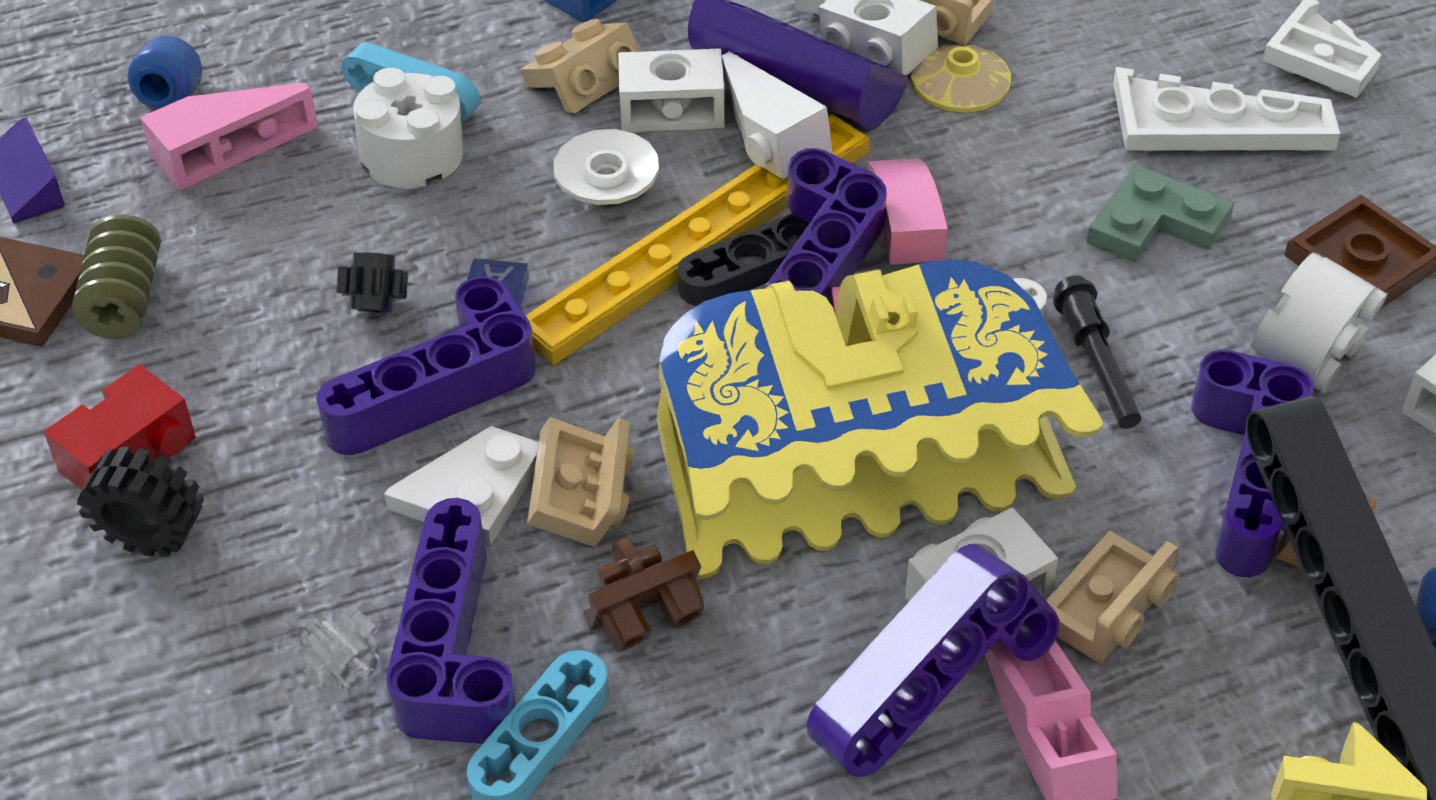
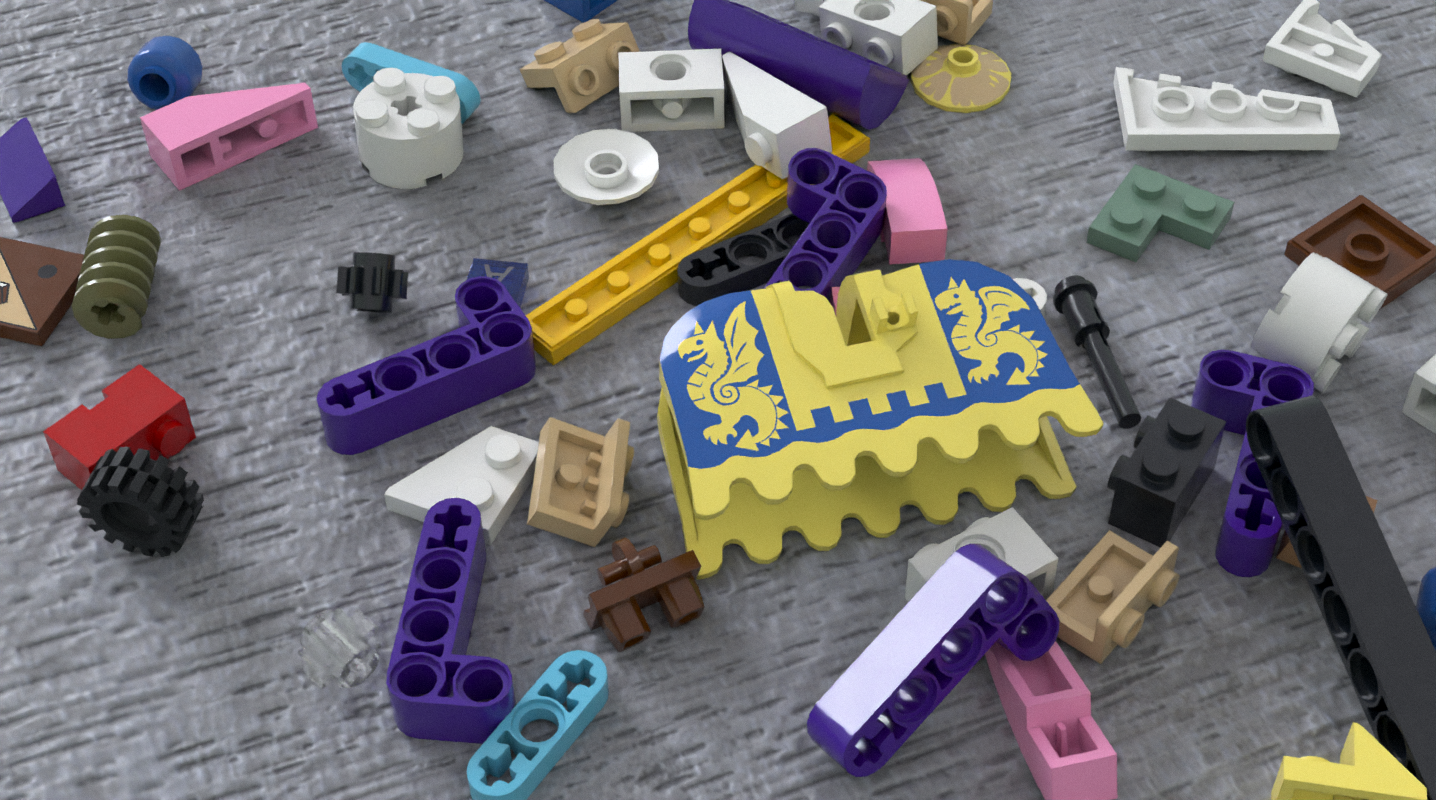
(1165, 471): none -> black brick

